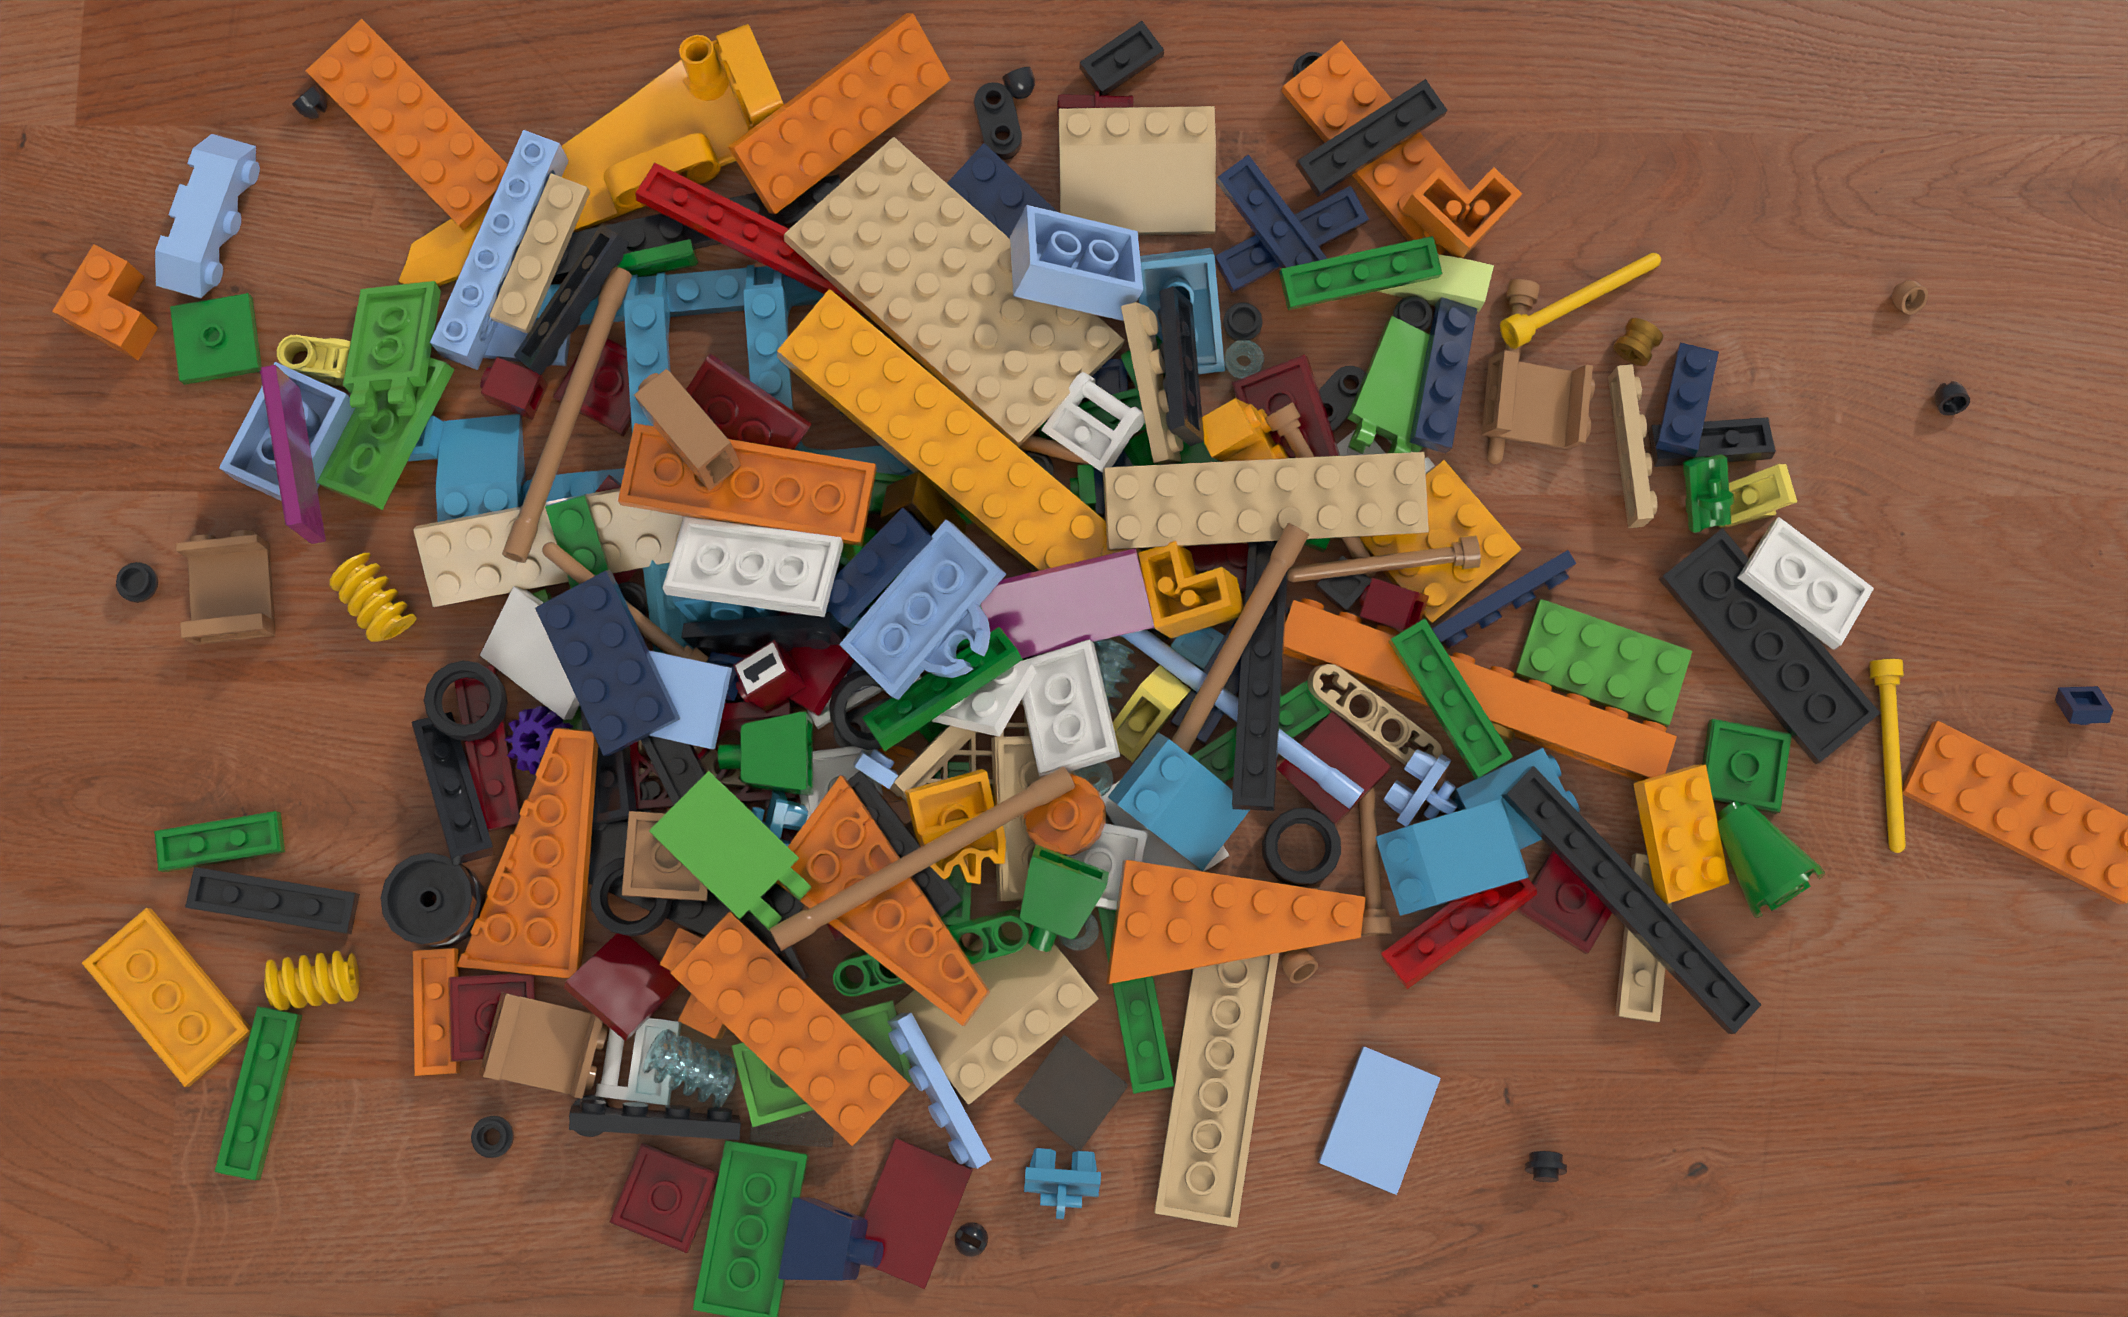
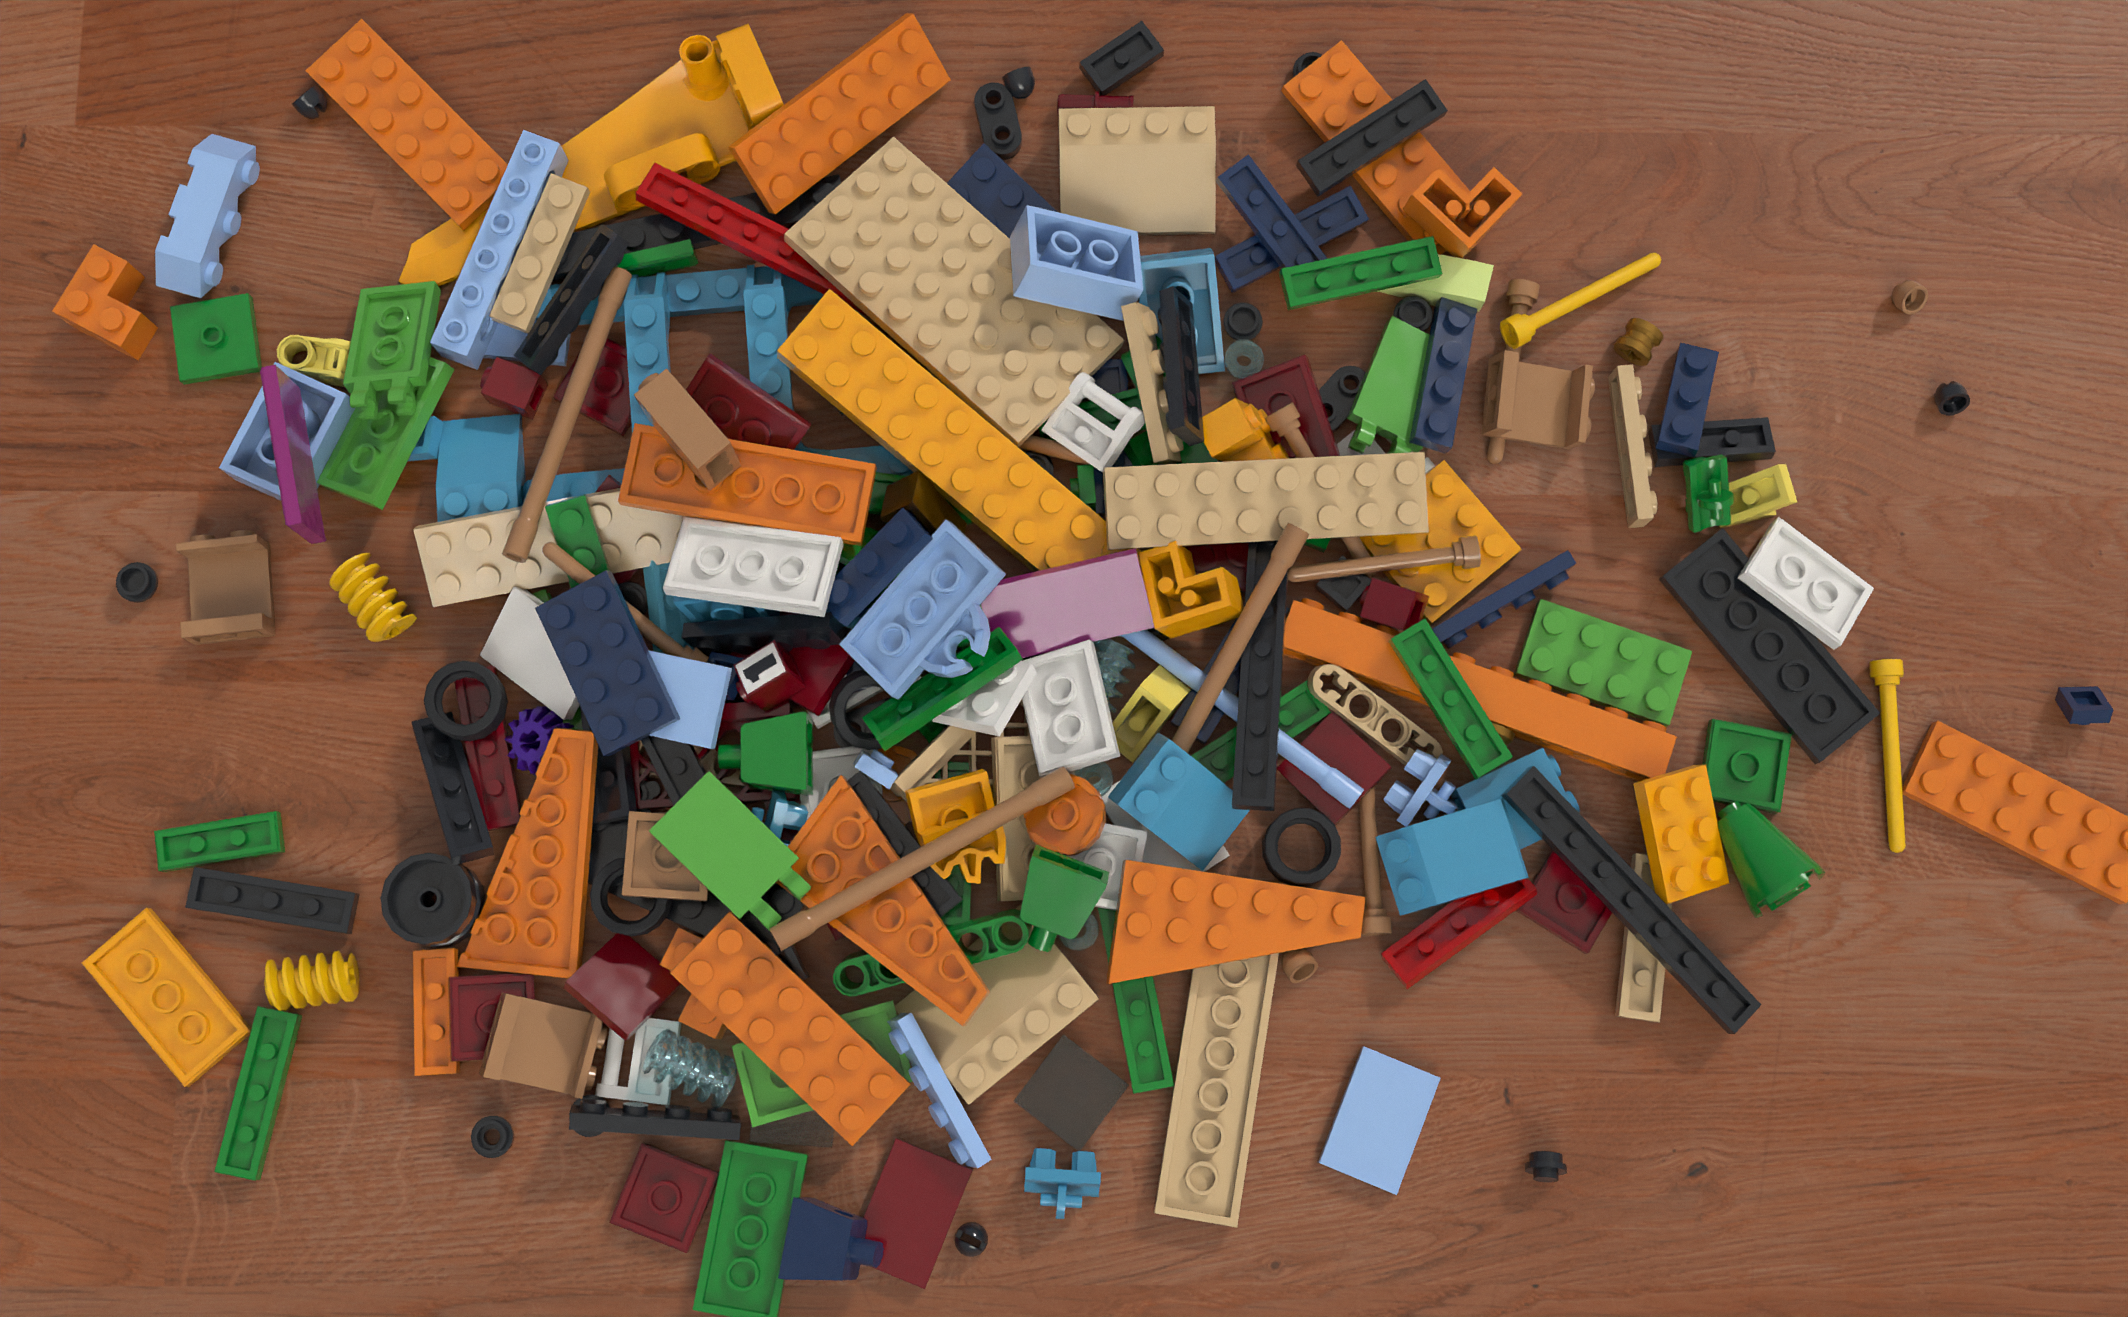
(1198, 646): dark azure plate -> none

